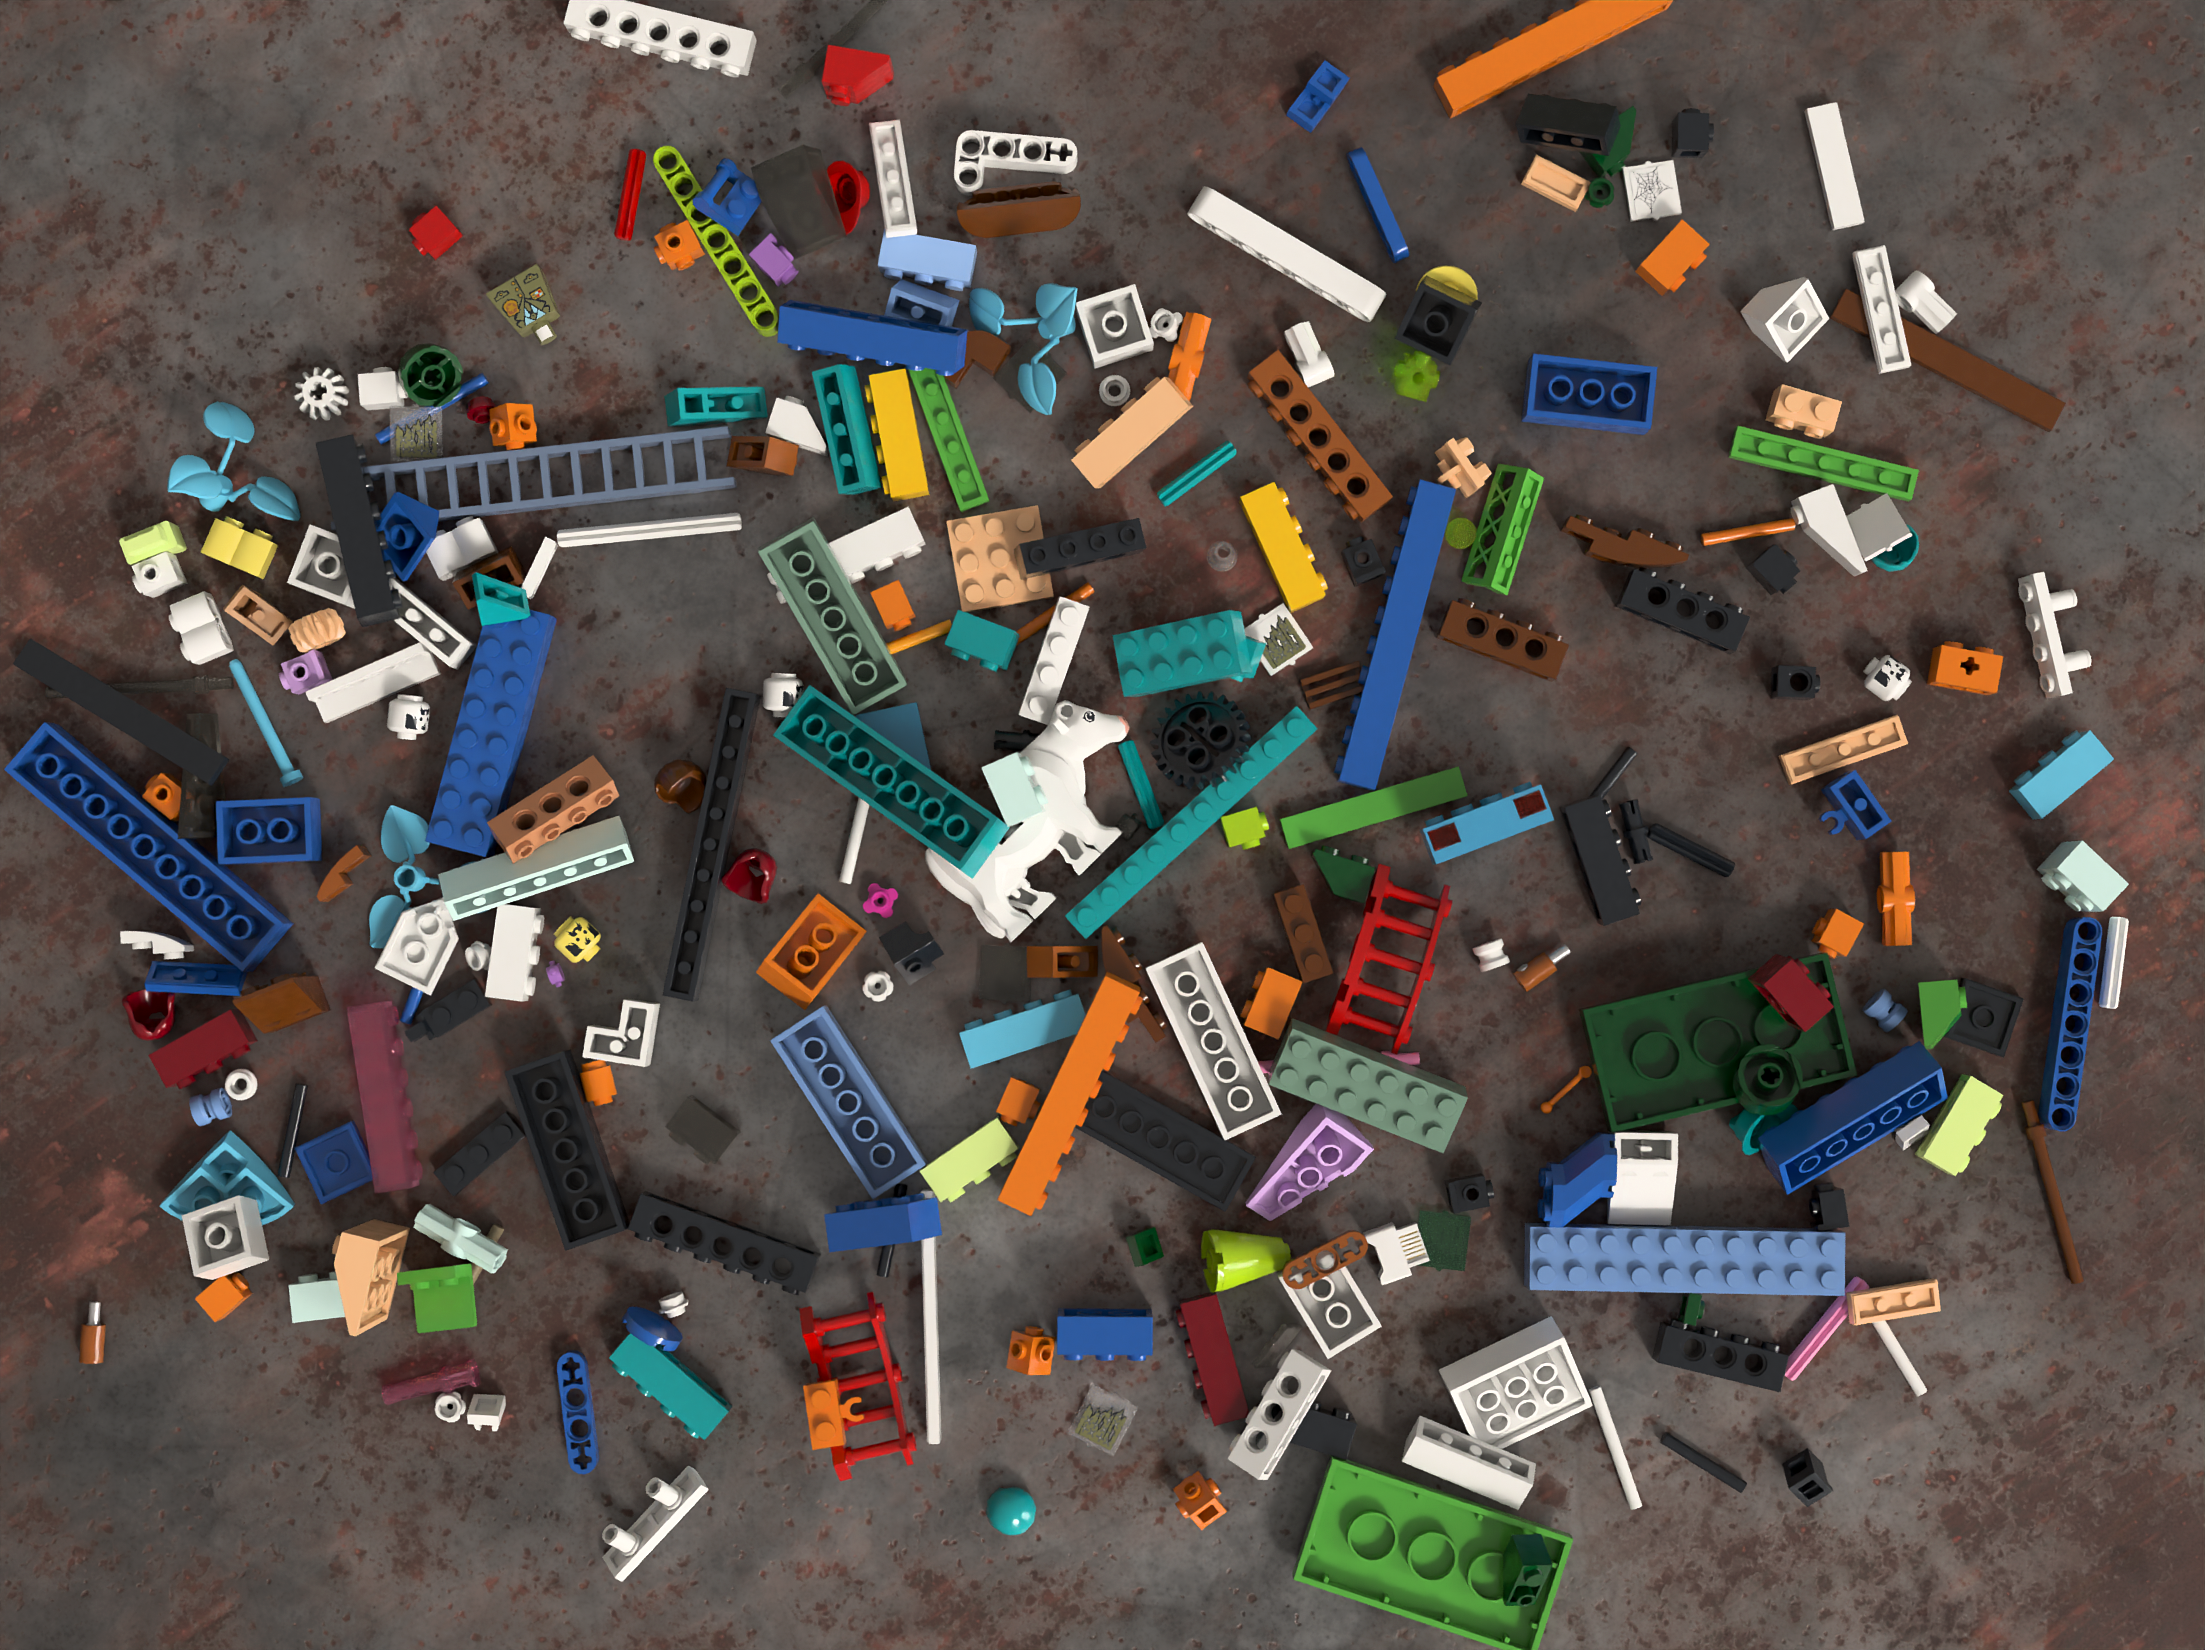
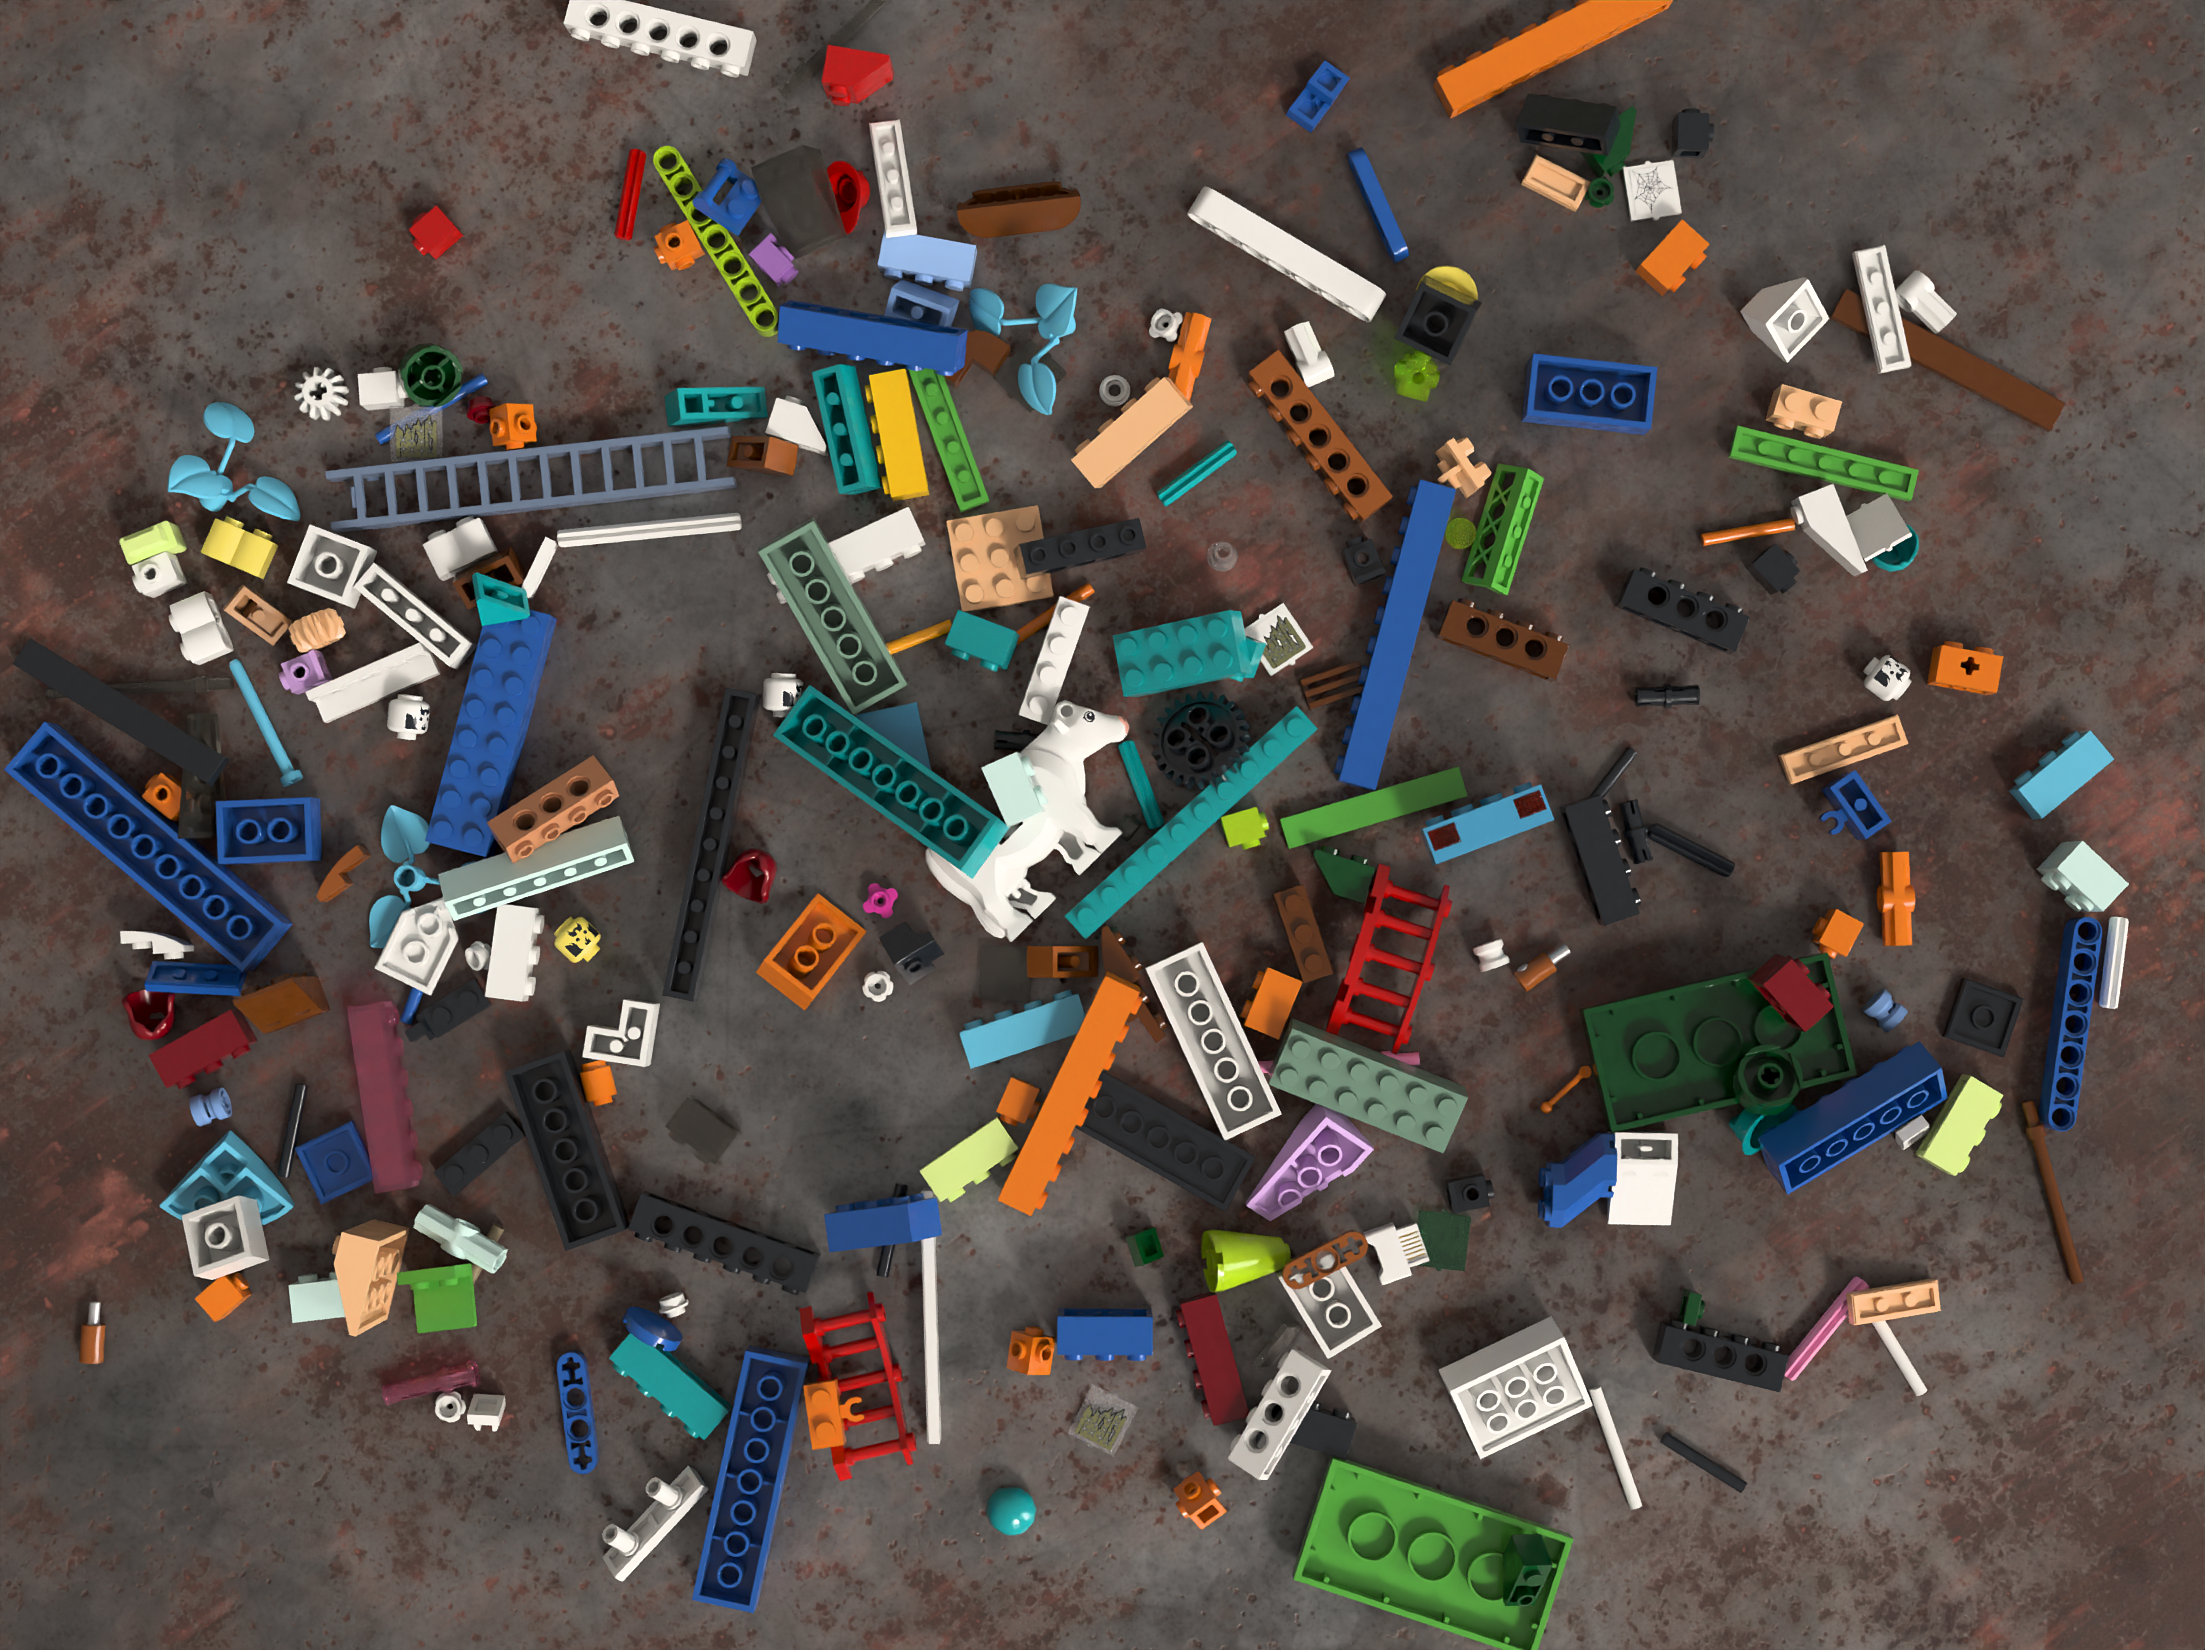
(232, 1088): white plate -> none
(358, 531): black brick -> none
(409, 532): blue slope -> none
(528, 304): olive torso -> none
(555, 973): medium lavender piece -> none
(681, 784): reddish brown hair -> none
(751, 1479): none -> blue brick
(849, 1101): medium blue brick -> none
(854, 842): white bar -> none
(893, 606): orange brick -> none
(1014, 160): white beam -> none
(1114, 326): white brick -> none
(1282, 546): yellow brick -> none
(1469, 1462): white brick -> none
(1634, 551): reddish brown slope -> none
(1667, 695): none -> black pin
(1684, 1259): medium blue brick -> none
(1781, 682): black brick -> none
(1806, 1477): black brick -> none
(1828, 1207): black brick -> none
(1834, 166): white tile -> none
(1940, 1008): bright green slope -> none
(2047, 645): white plate -> none

